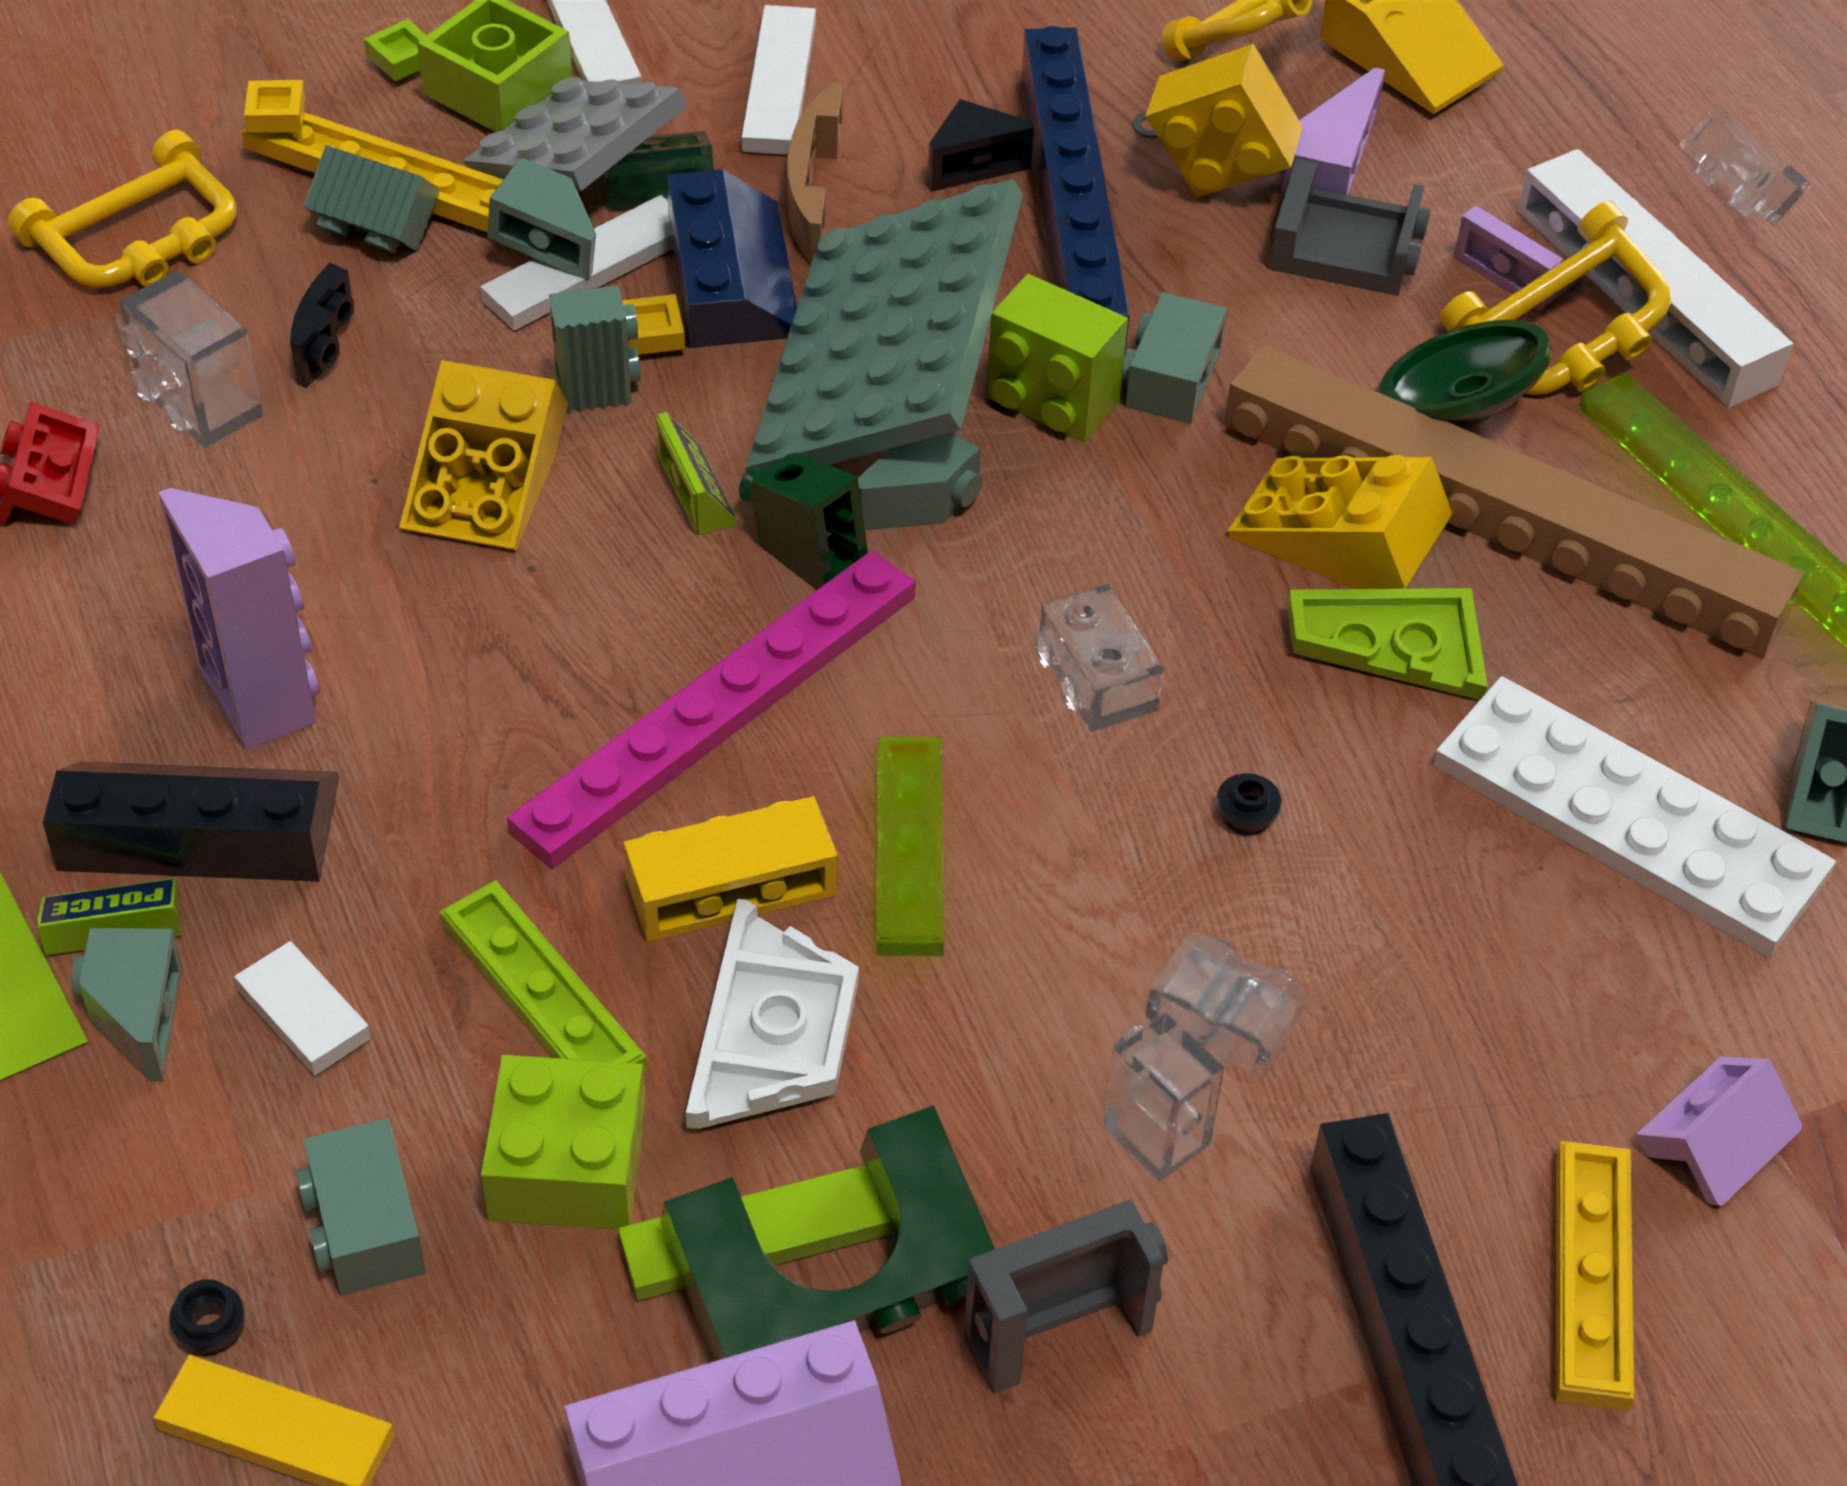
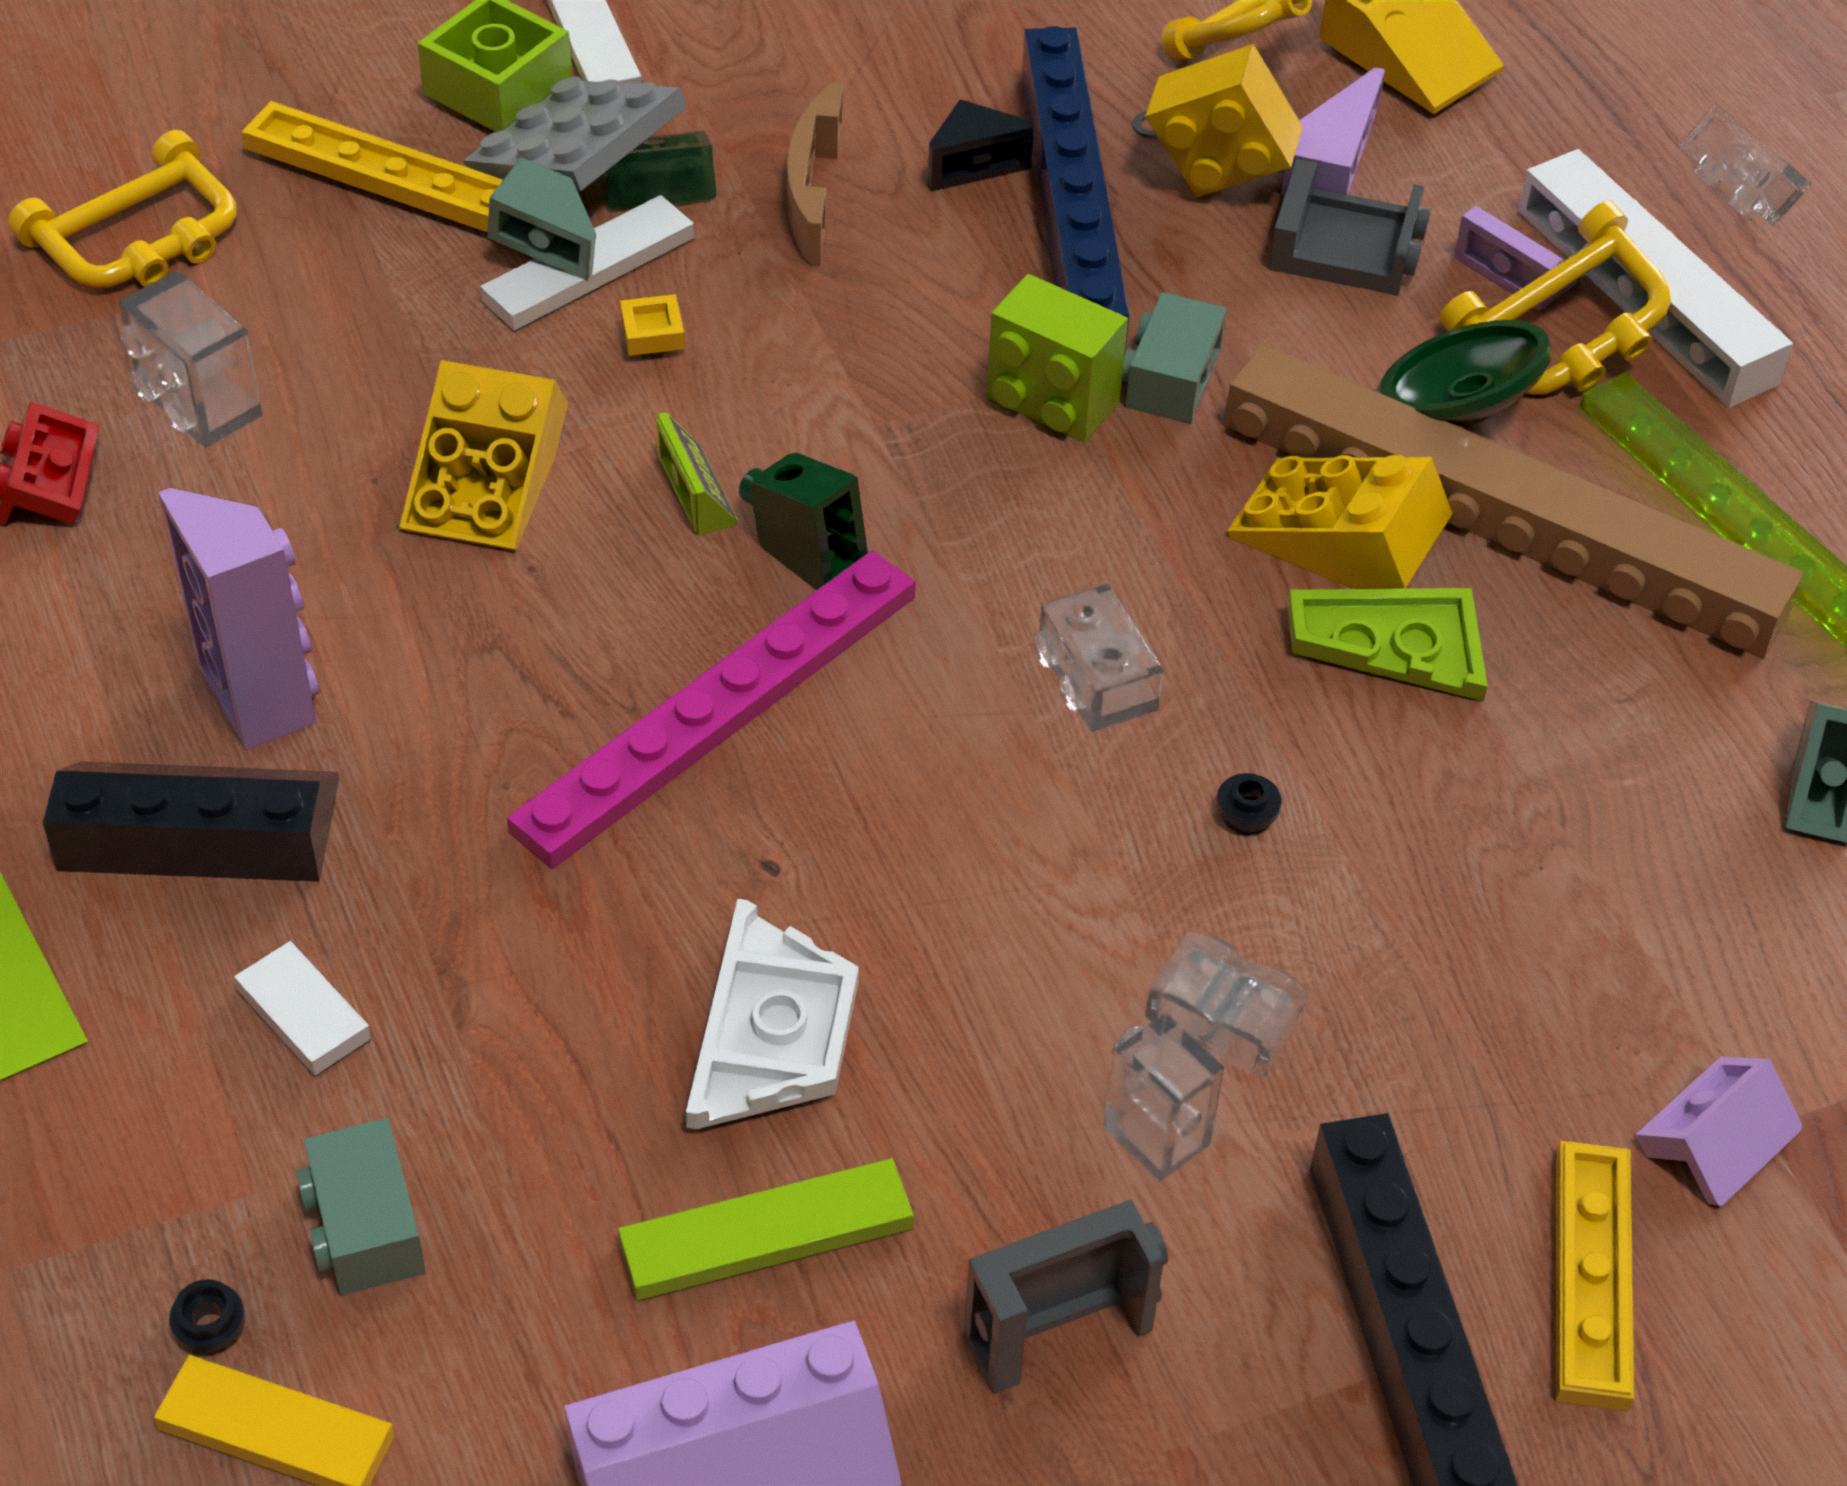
(67, 917): lime slope -> none
(131, 992): sand green slope -> none
(274, 106): yellow plate -> none
(315, 324): black slope -> none
(370, 199): sand green brick -> none
(395, 49): lime plate -> none
(535, 979): lime tile -> none
(564, 1142): lime brick -> none
(592, 347): sand green brick -> none
(699, 871): yellow brick -> none
(729, 260): dark blue slope -> none
(752, 1305): dark green arch -> none
(778, 79): white tile -> none
(889, 330): sand green plate -> none
(910, 847): clear neon green tile -> none
(920, 482): sand green slope -> none
(1635, 815): white plate -> none

